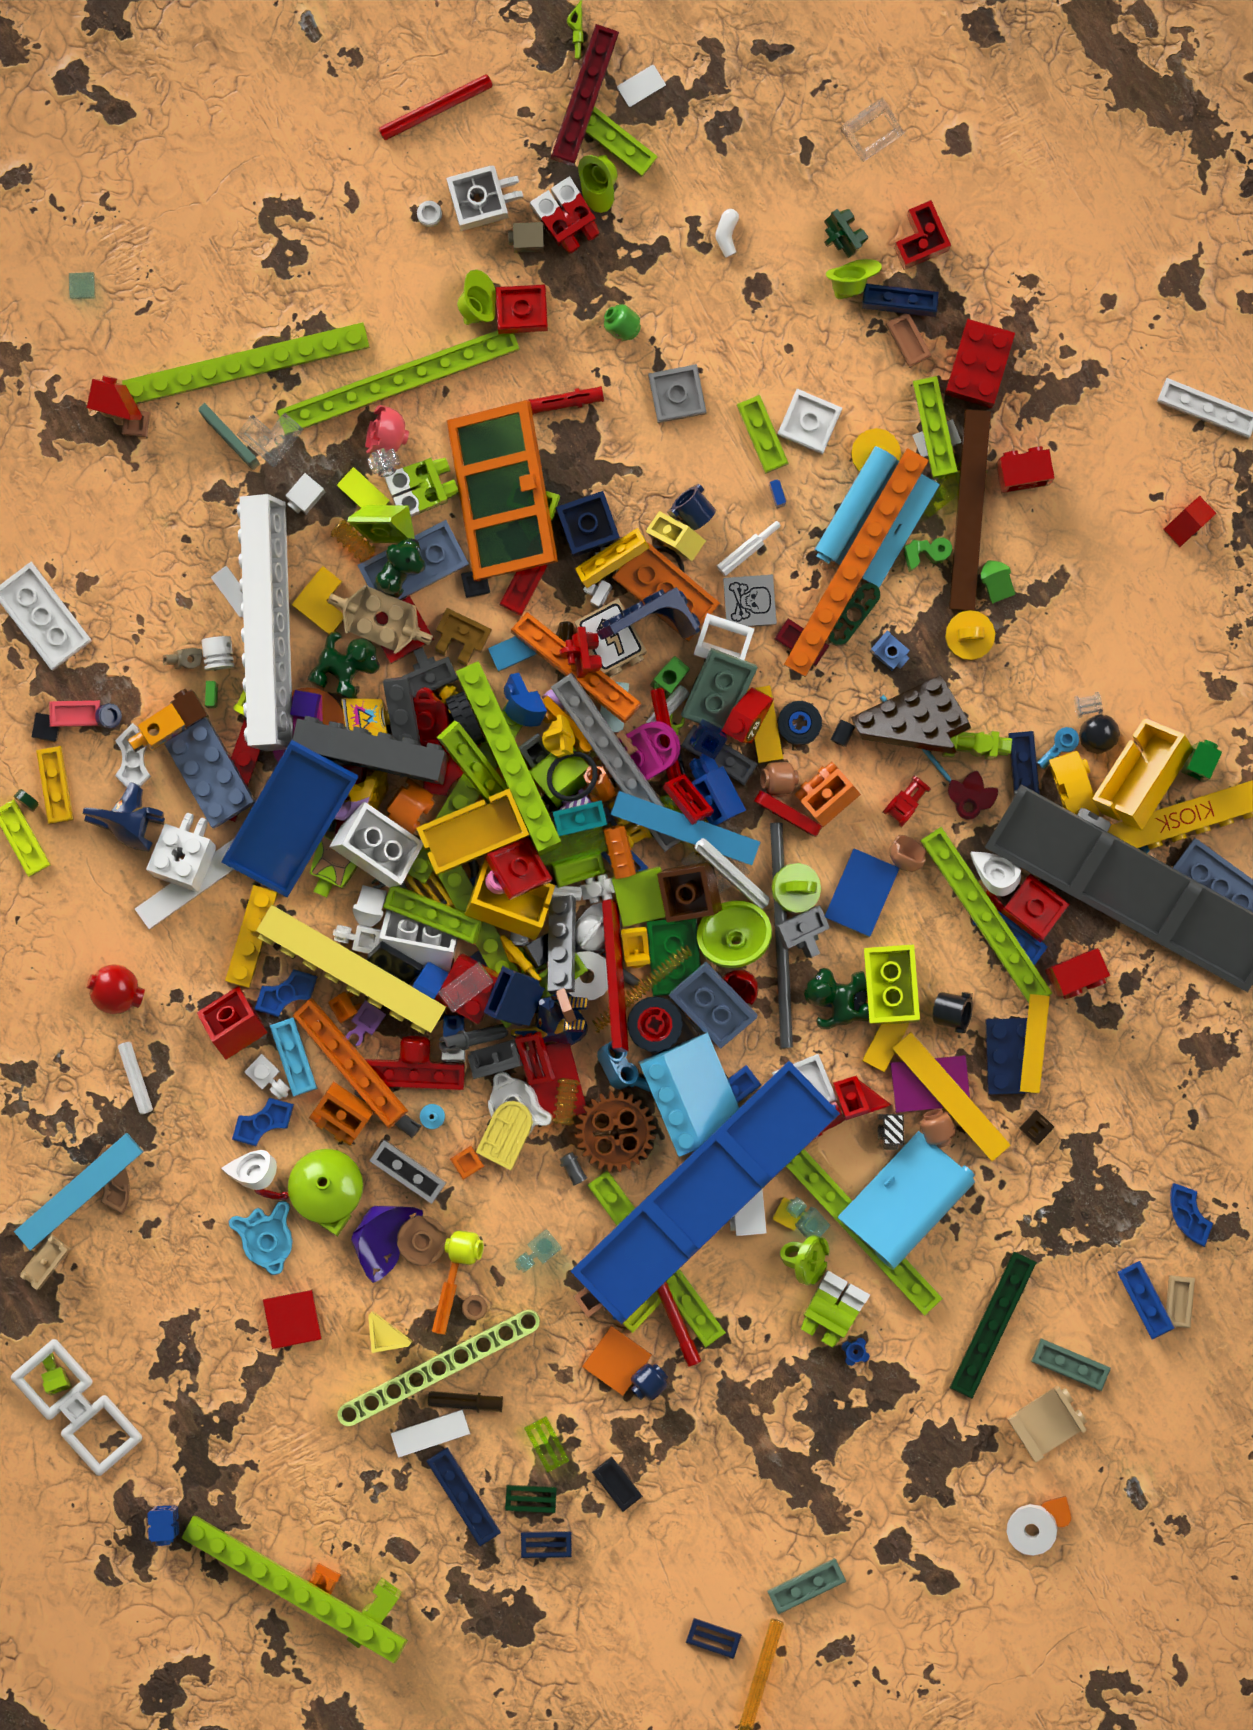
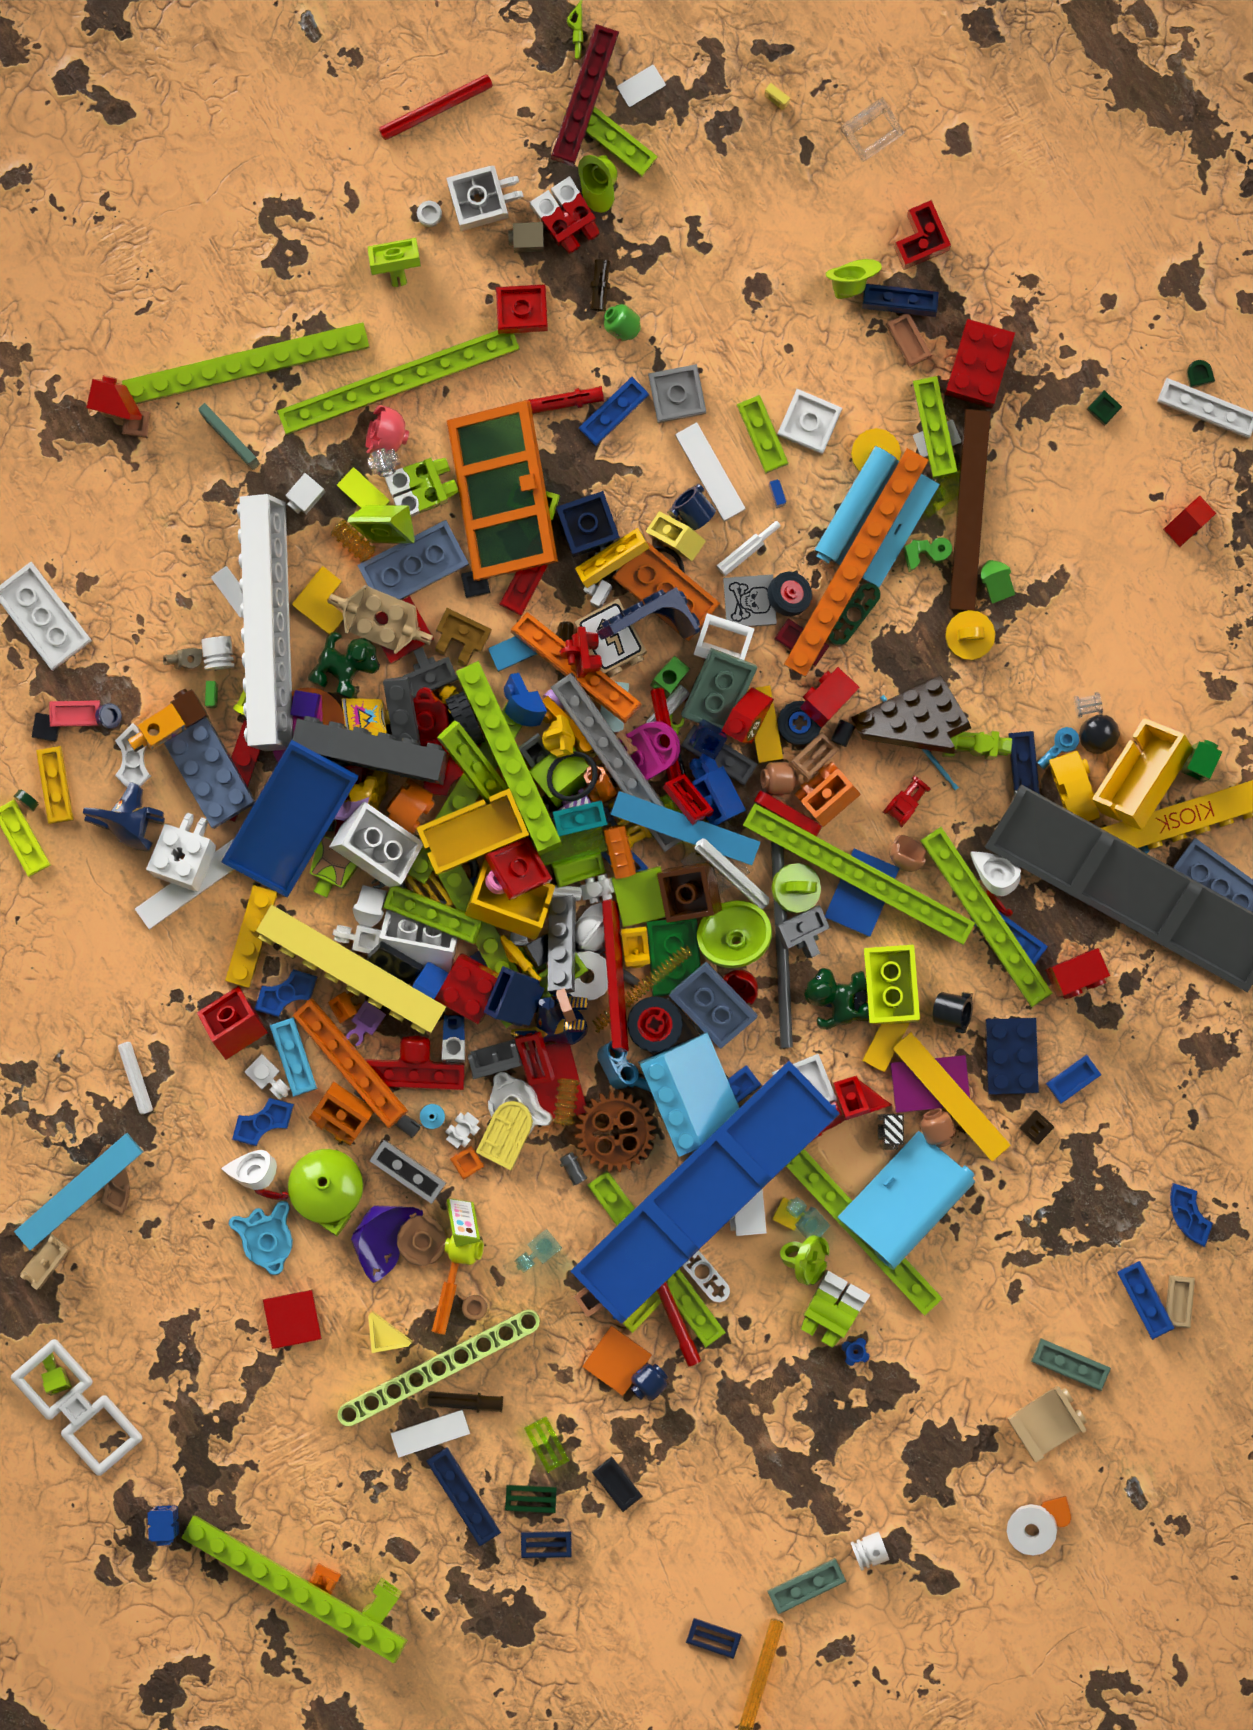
(82, 285): clear light blue tile -> none
(115, 989): red brick -> none
(271, 443): clear tile -> none
(394, 258): none -> lime tile
(402, 560): dark green animal -> none
(463, 1039): dark grey axle -> none
(463, 1222): none -> slope
(465, 987): clear tile -> none
(466, 1125): none -> white piece
(478, 298): lime piece -> none
(601, 268): none -> dark brown pin
(613, 411): none -> blue tile
(709, 1290): none -> white beam
(710, 471): none -> white tile
(725, 230): white arm -> none
(777, 96): none -> light yellow tile
(789, 594): none -> black wheel
(801, 769): none -> medium nougat tile
(829, 697): none -> red brick
(842, 235): dark green hips -> none
(859, 874): none -> lime plate
(870, 1550): none -> white piece
(880, 649): medium blue brick -> none
(972, 792): dark red plate -> none
(992, 1324): dark green tile -> none
(1025, 470): red brick -> none
(1034, 1043): yellow sticker -> none
(1035, 908): red tile -> none
(1073, 1079): none -> blue tile
(1094, 819): light grey tile -> none
(1104, 408): none -> dark green tile
(1199, 374): none -> dark green tile

